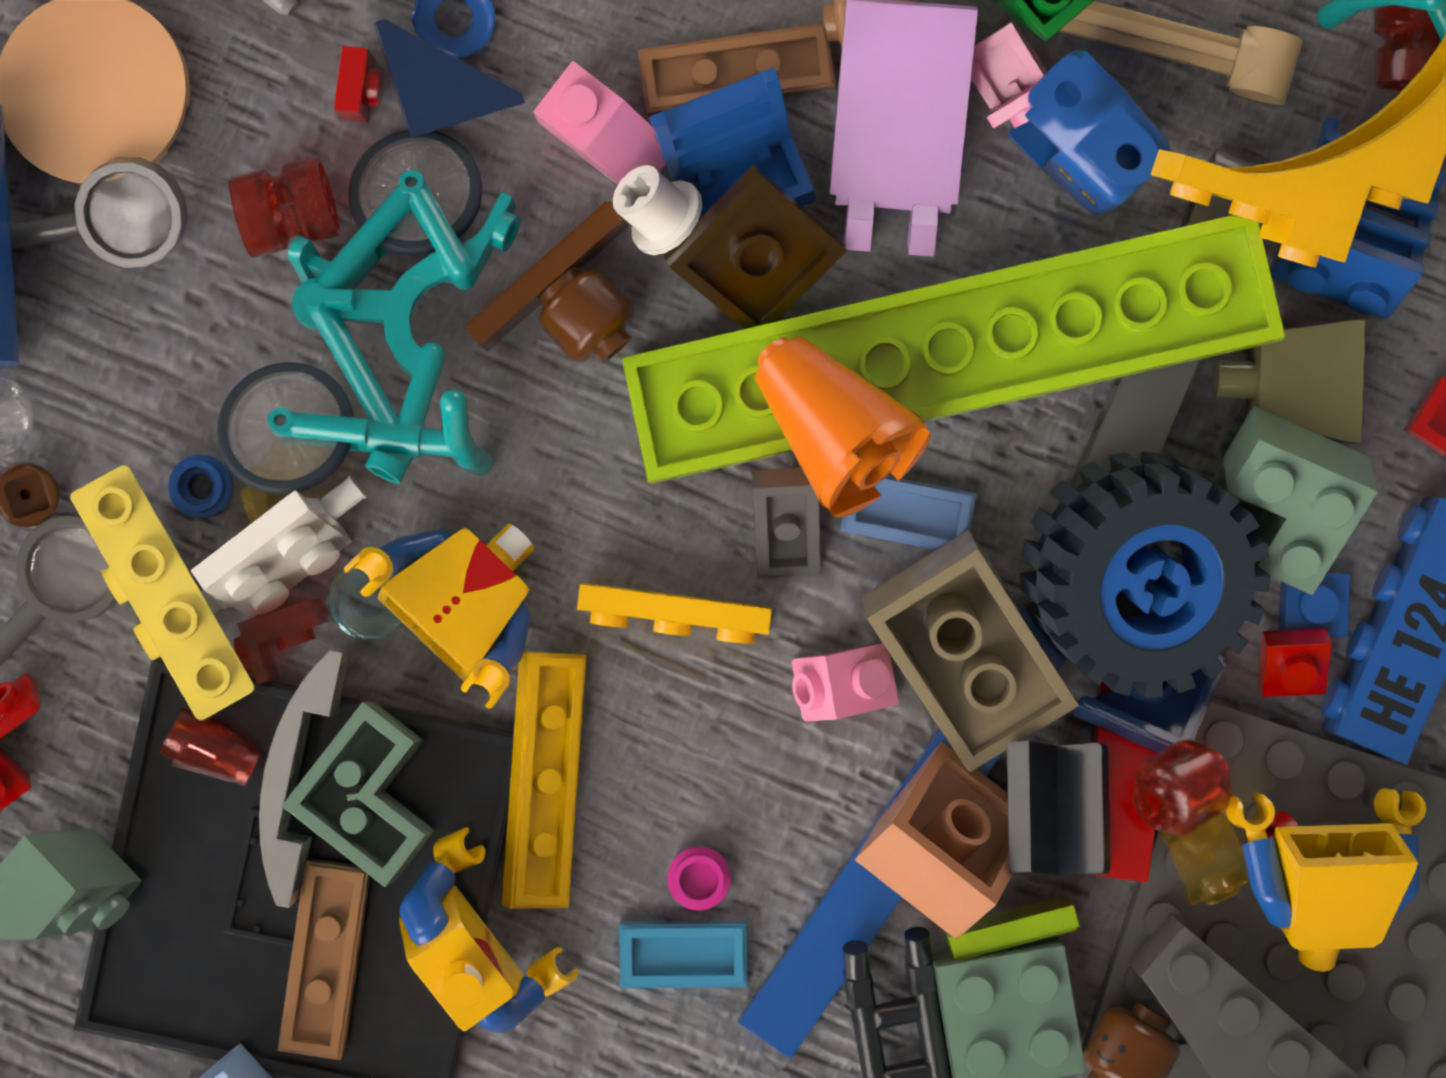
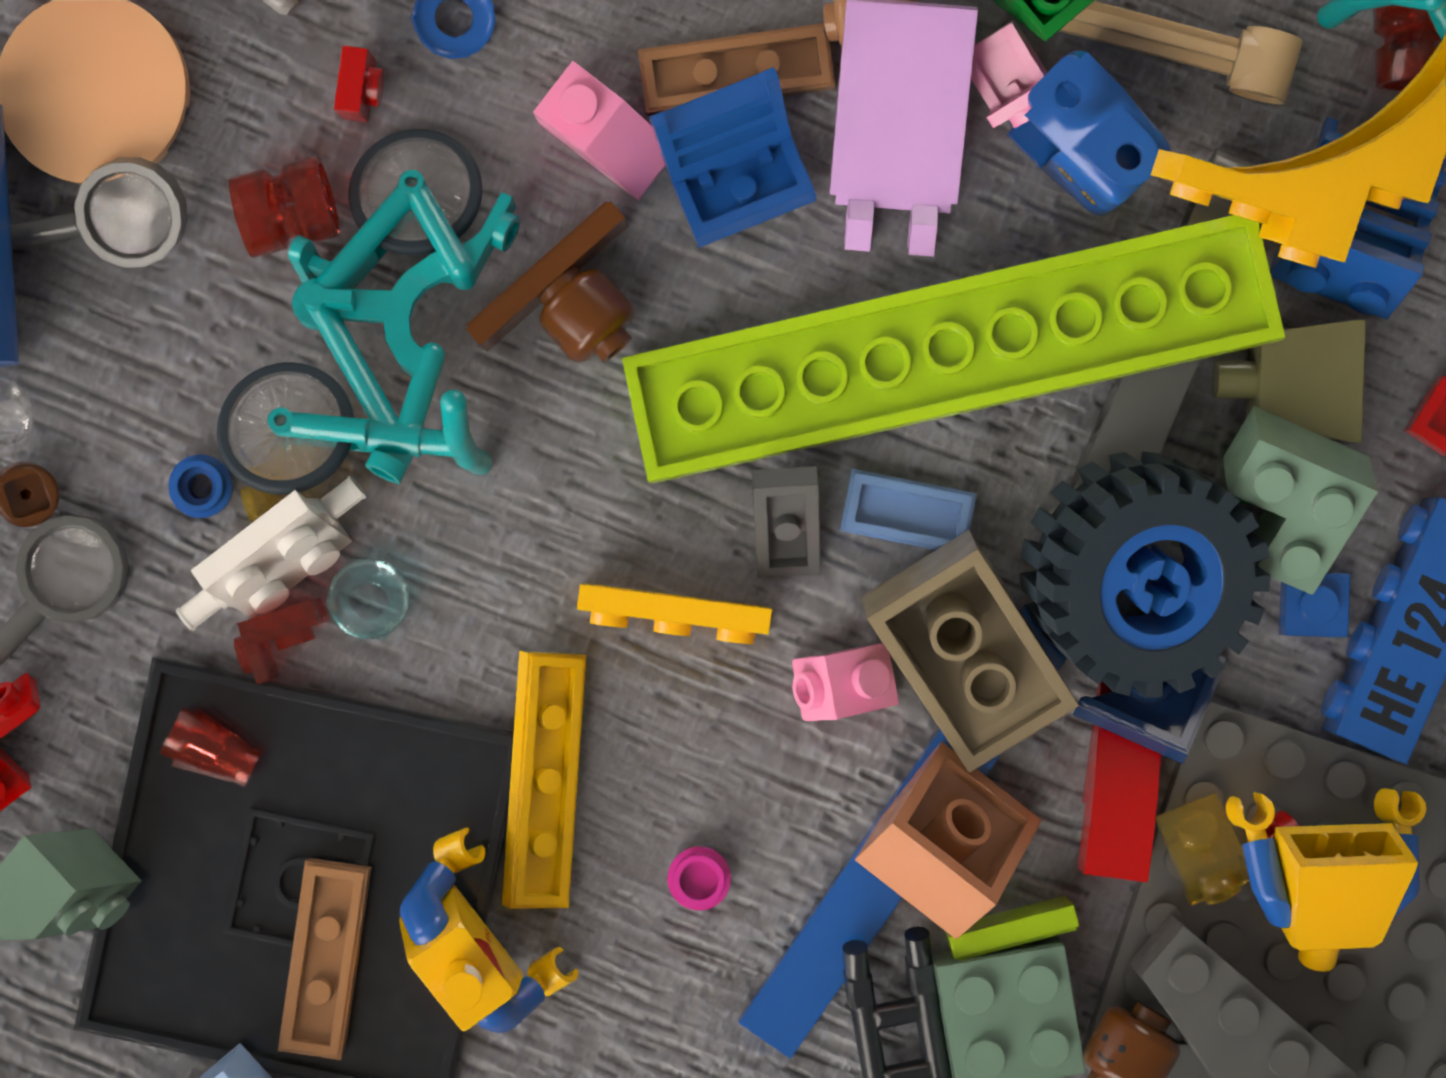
(162, 593): light yellow bracket -> none
(283, 850): light grey slope -> none
(347, 798): sand green brick -> none
(435, 86): dark blue tile -> none
(457, 598): torso -> none
(657, 209): white piece -> none
(683, 954): dark azure tile -> none
(755, 251): dark brown plate -> none
(838, 424): orange cone -> none
(1058, 809): black panel -> none
(1182, 788): clear red head -> none
(1294, 662): red plate -> none

